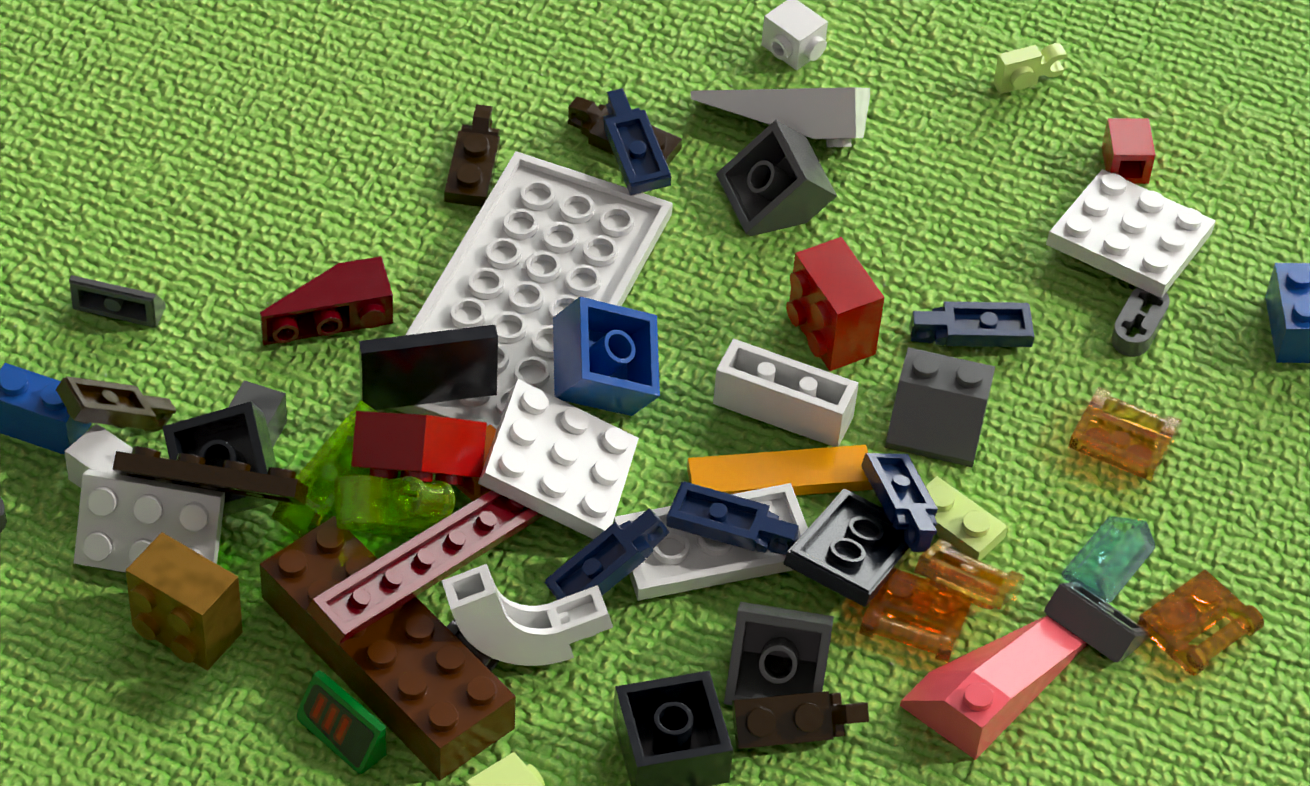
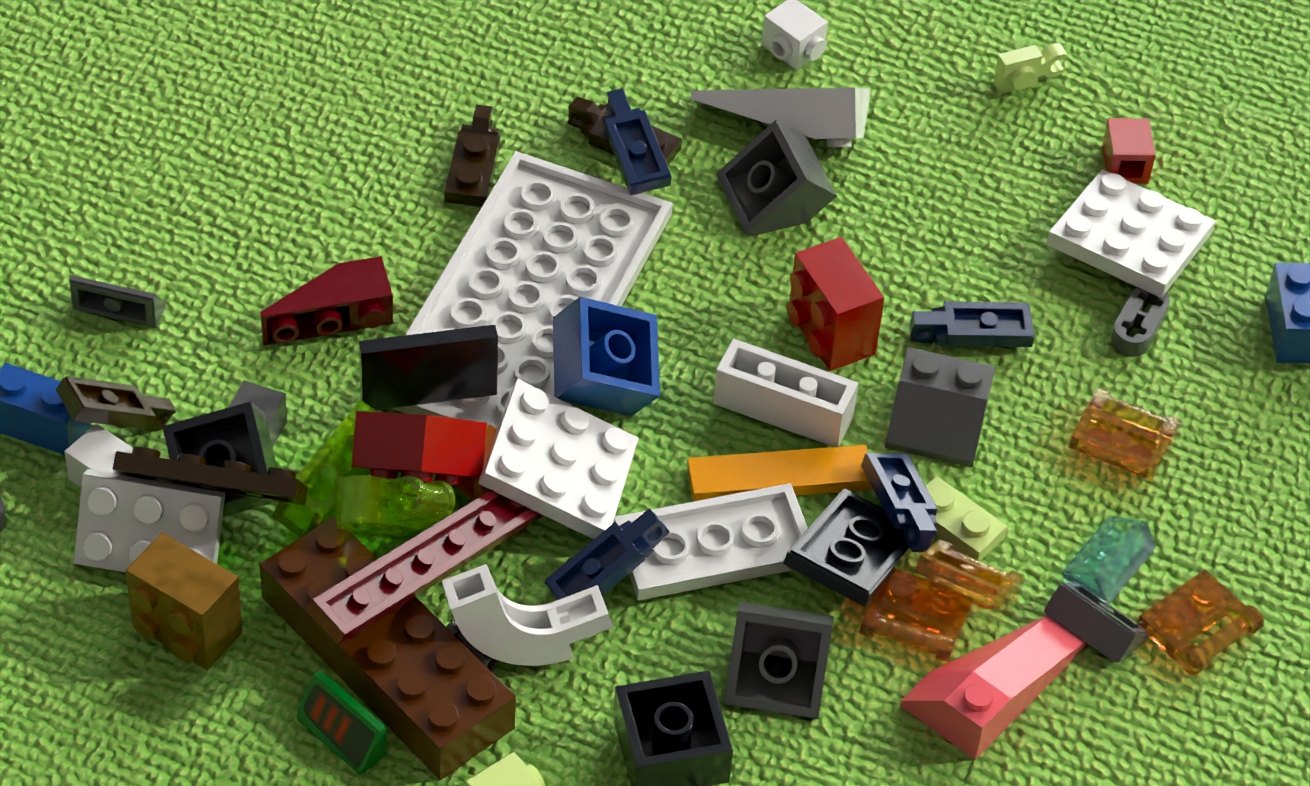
(730, 520): dark blue hinge -> none
(793, 718): dark brown hinge -> none

